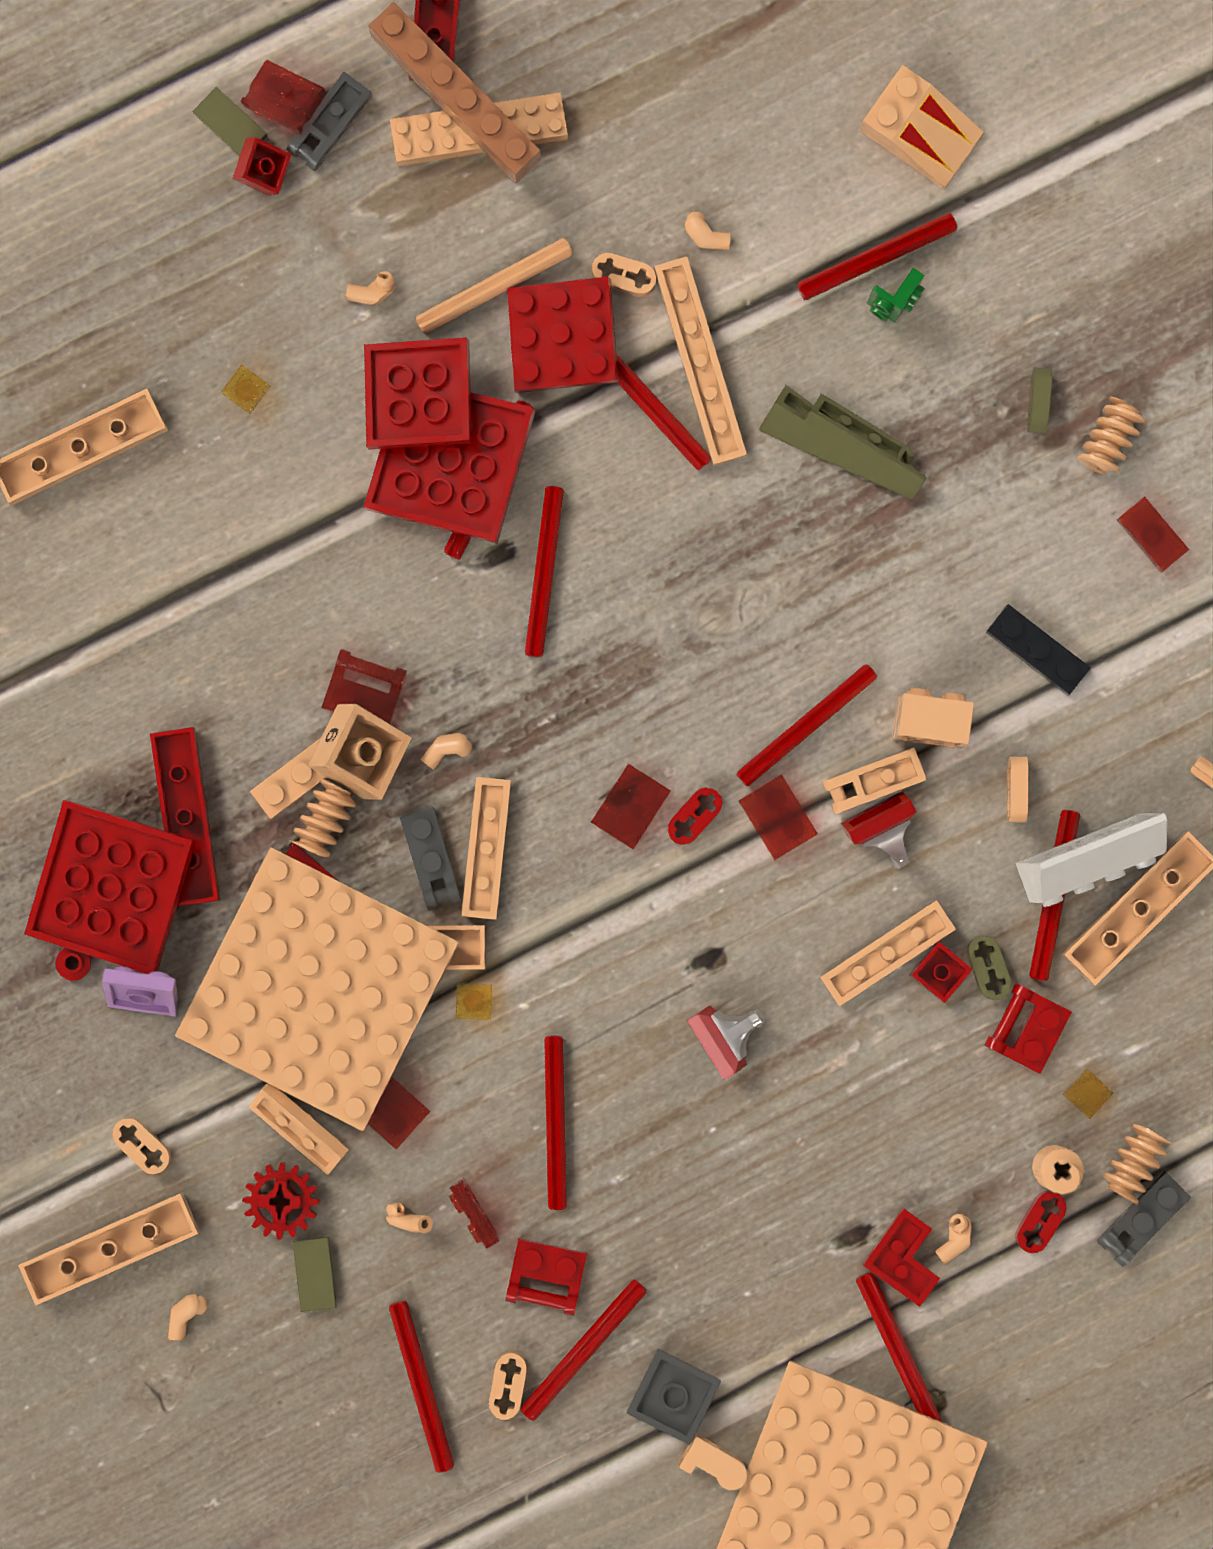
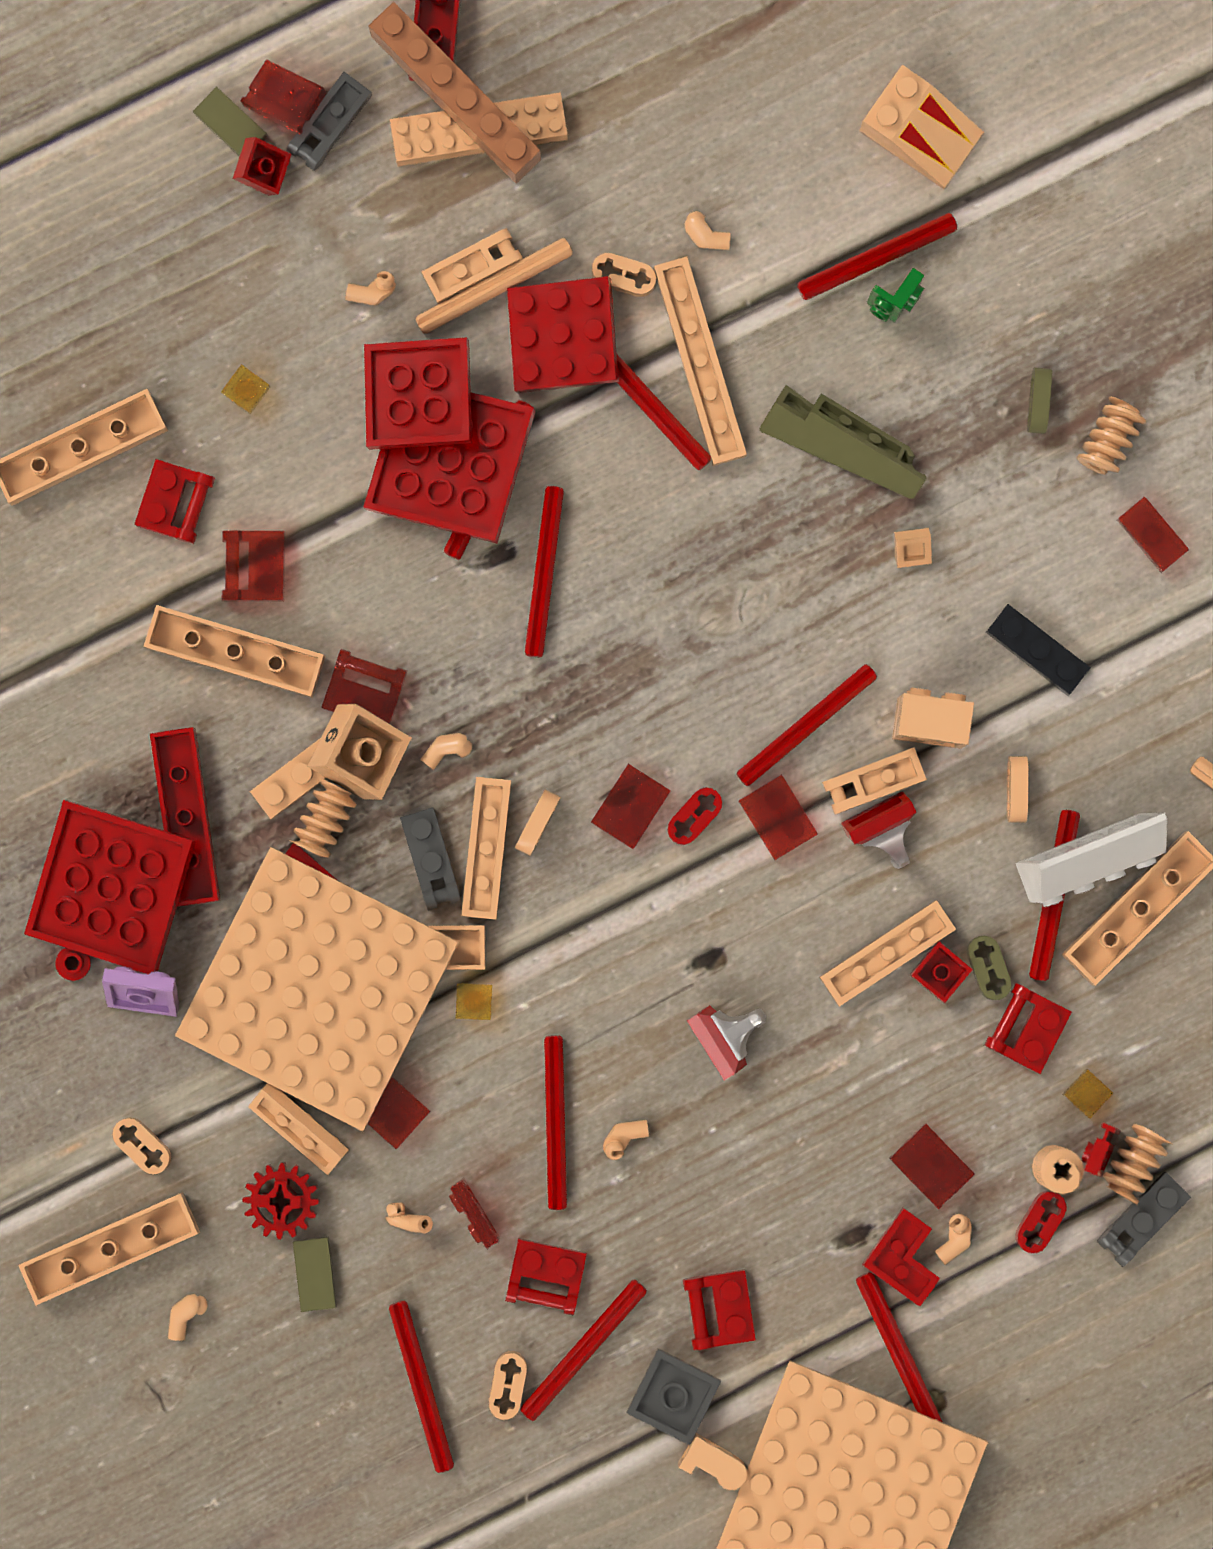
(163, 499): none -> red plate
(234, 651): none -> light nougat piece
(266, 566): none -> clear red plate
(470, 266): none -> light nougat plate
(537, 822): none -> light nougat beam
(621, 1135): none -> light nougat arm
(731, 1309): none -> red plate
(913, 547): none -> light nougat plate
(931, 1166): none -> clear red plate
(1098, 1154): none -> red plate

